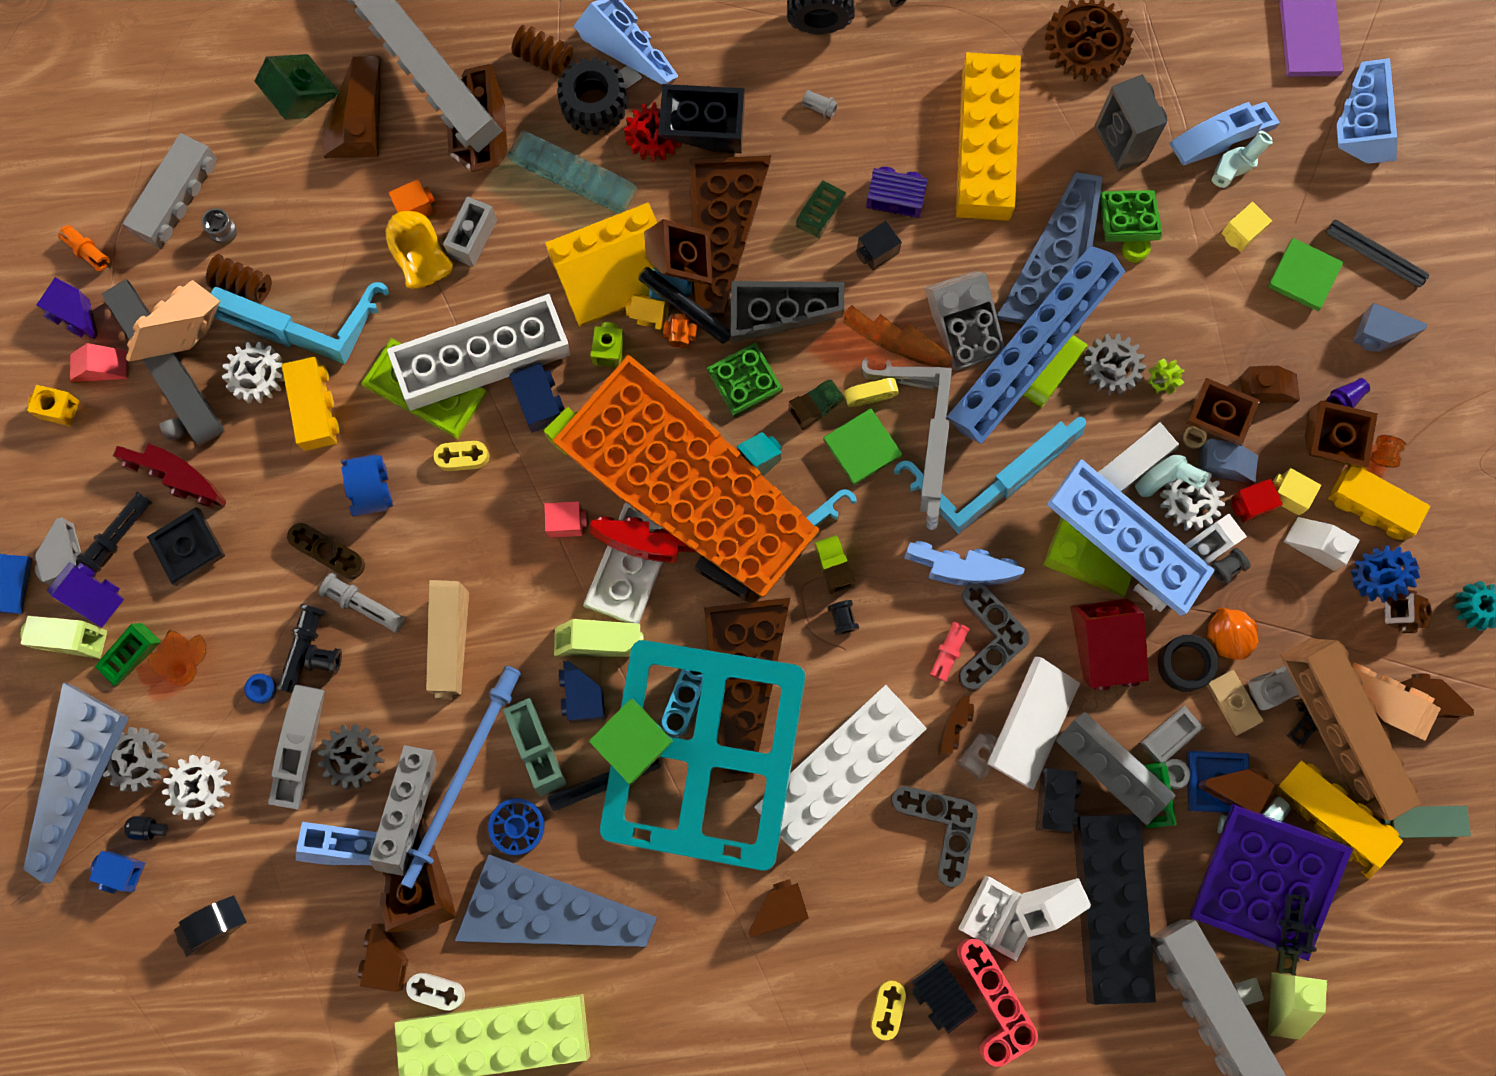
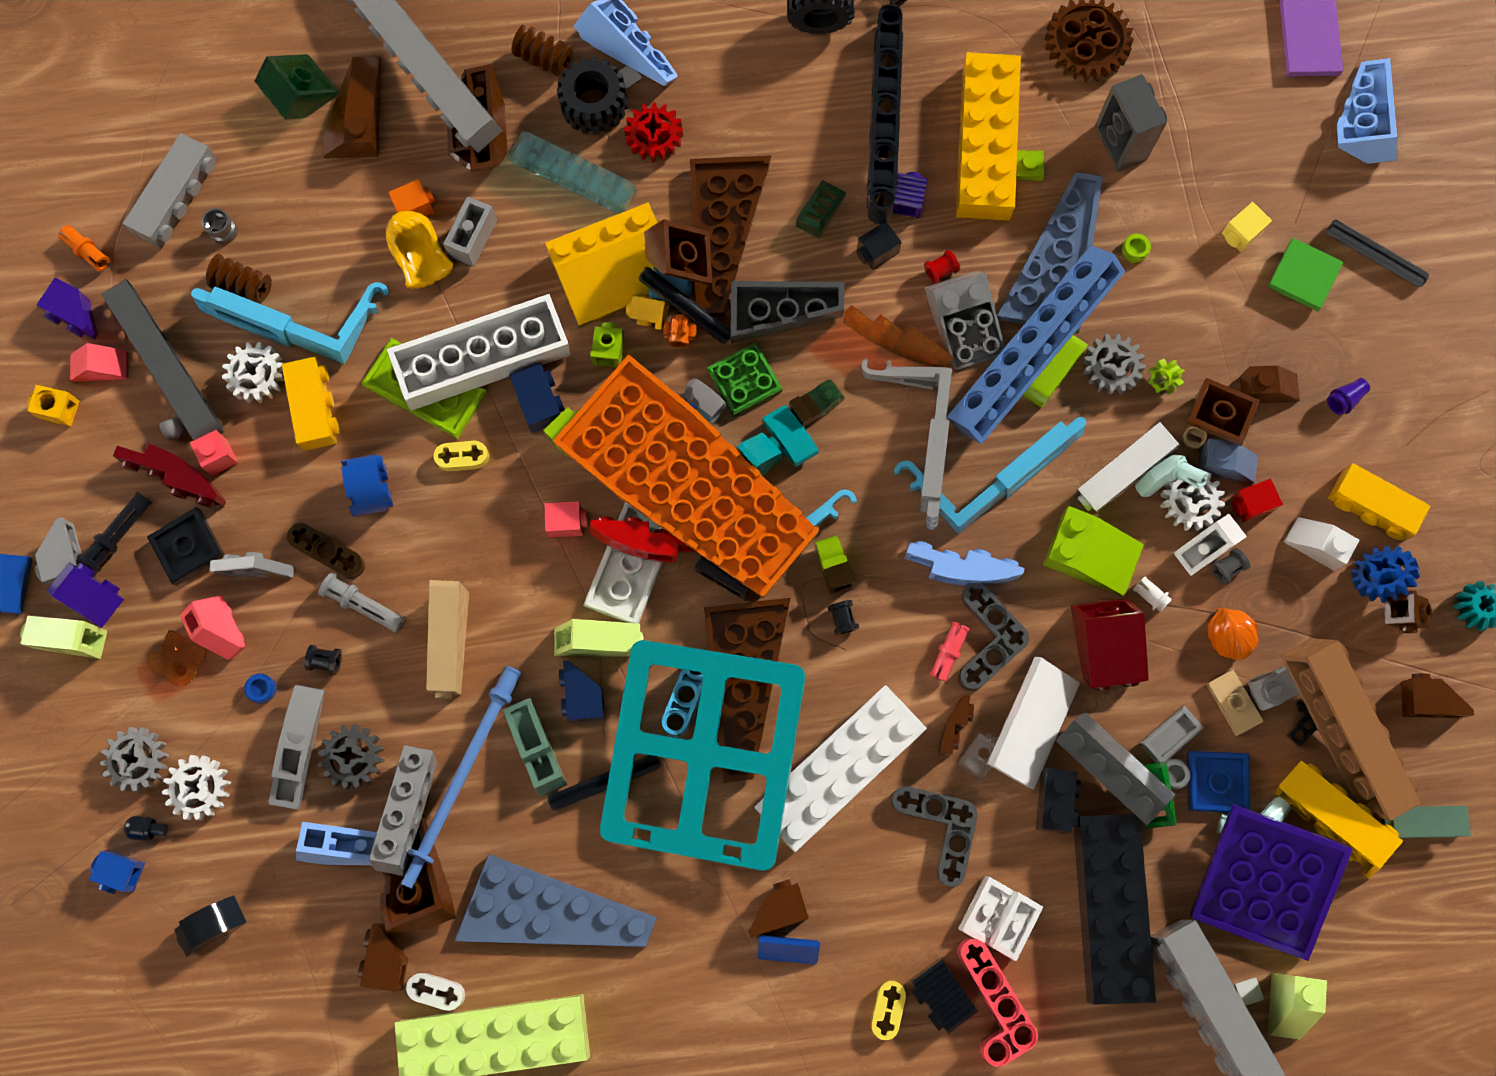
(77, 756): sand blue wing -> none
(149, 643): green slope -> none
(174, 323): light nougat slope -> none
(213, 627): none -> coral slope
(214, 453): none -> coral brick
(250, 566): none -> light grey wing
(304, 634): black pin -> none
(516, 826): blue wheel -> none
(631, 741): bright green tile -> none
(703, 116): black slope -> none
(704, 400): none -> light grey rock
(788, 949): none -> blue slope
(791, 435): none -> teal slope
(820, 104): light grey pin -> none
(862, 446): bright green tile -> none
(871, 392): light yellow beam -> none
(885, 114): none -> black beam
(942, 266): none -> red bush
(1030, 165): none -> lime plate
(1051, 907): white slope -> none
(1130, 216): bright green tile -> none
(1131, 537): light blue plate -> none
(1202, 646): black tyre -> none
(1222, 131): light blue slope -> none
(1240, 160): light aqua arm -> none
(1243, 788): reddish brown slope -> none
(1296, 490): light yellow brick -> none
(1299, 927): black piece -> none
(1340, 433): reddish brown slope -> none
(1385, 328): sand blue slope -> none
(1388, 451): clear orange wheel -> none
(1402, 709): light nougat slope -> none

